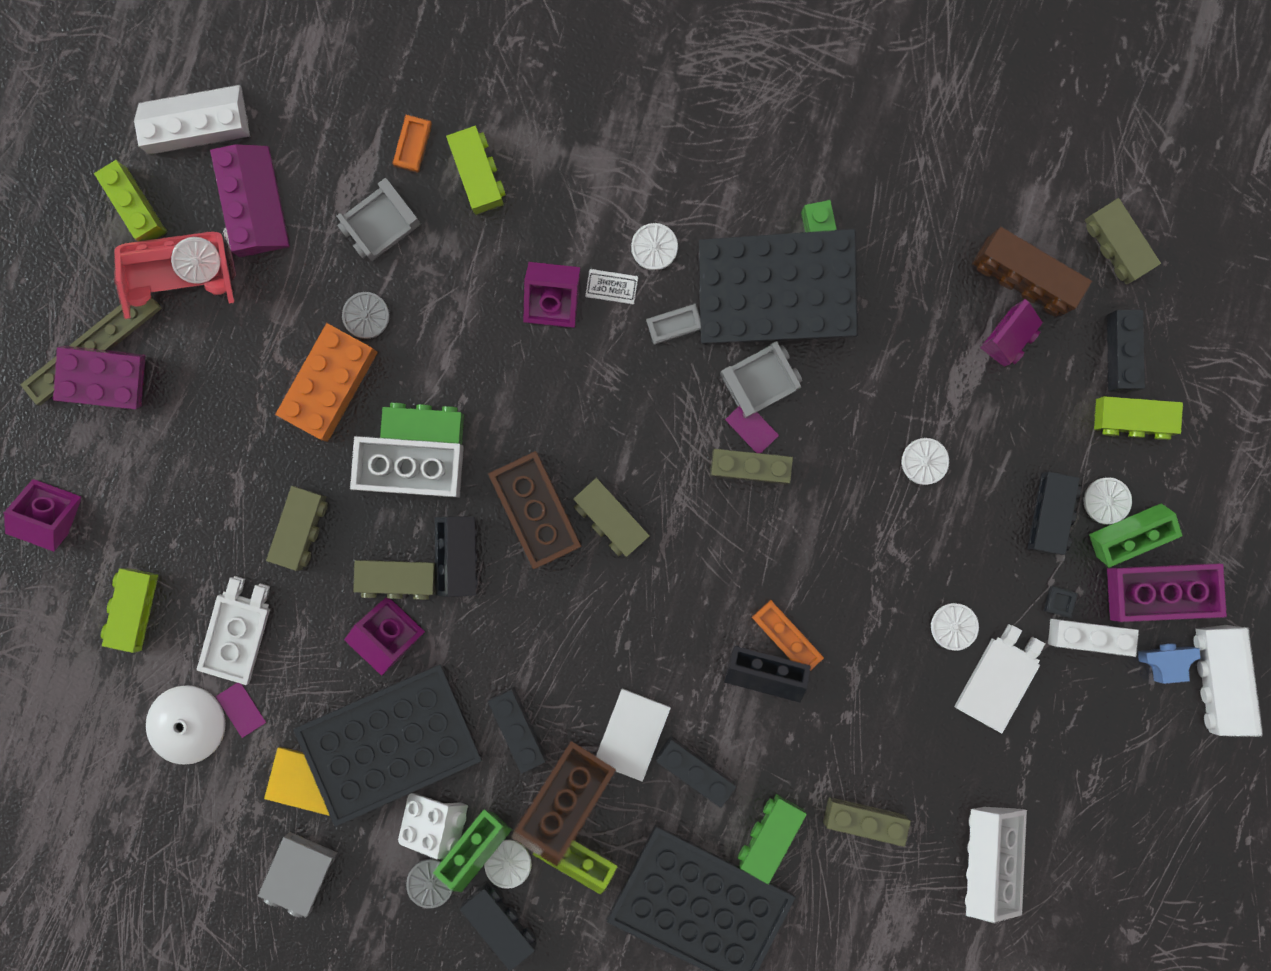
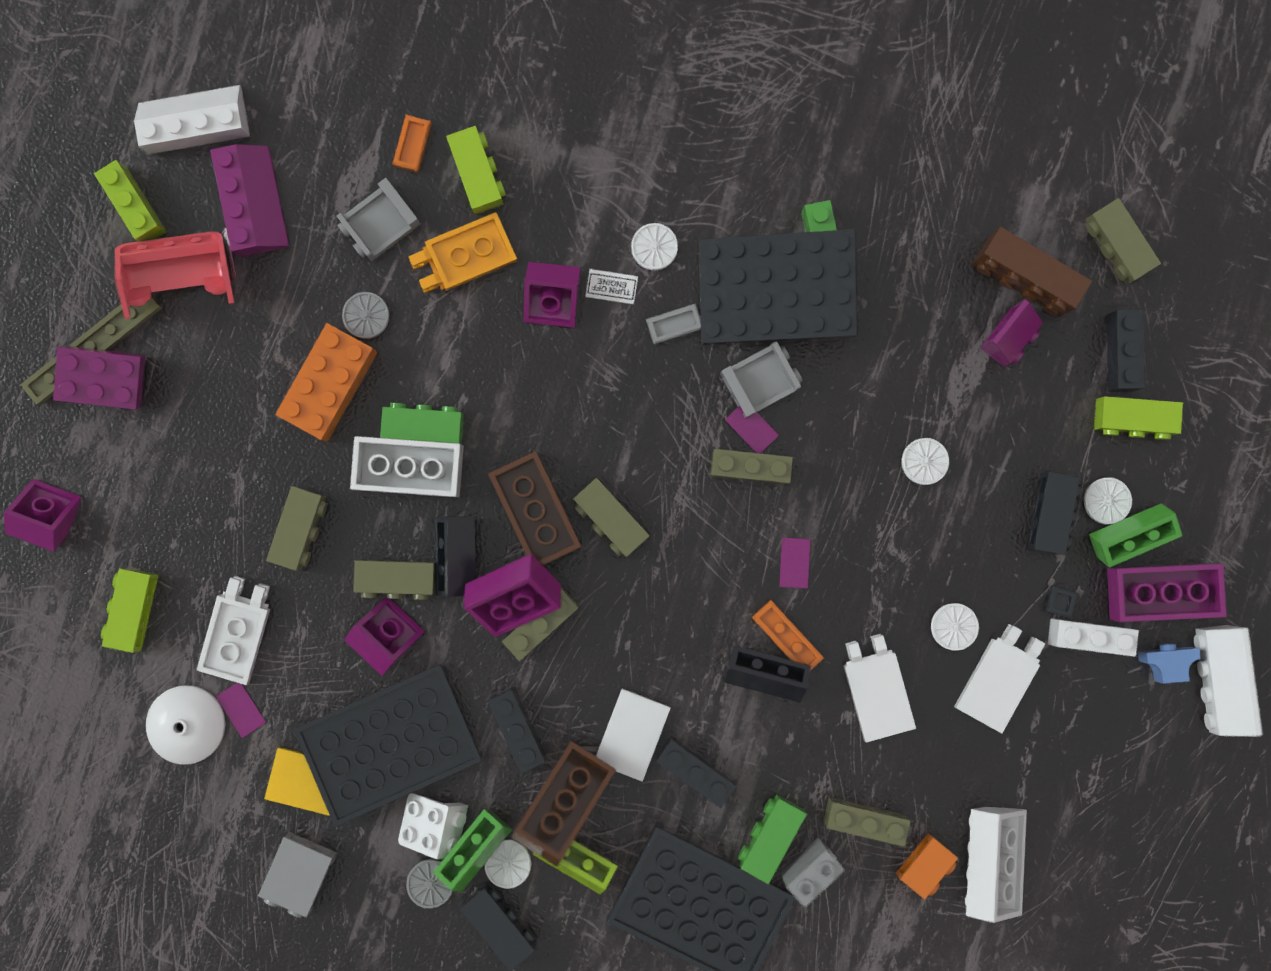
(195, 260): white wheel -> none
(464, 254): none -> light orange tile
(512, 595): none -> magenta brick
(529, 635): none -> olive brick
(794, 563): none -> magenta sticker
(811, 871): none -> light grey panel
(878, 691): none -> white tile
(927, 866): none -> orange brick

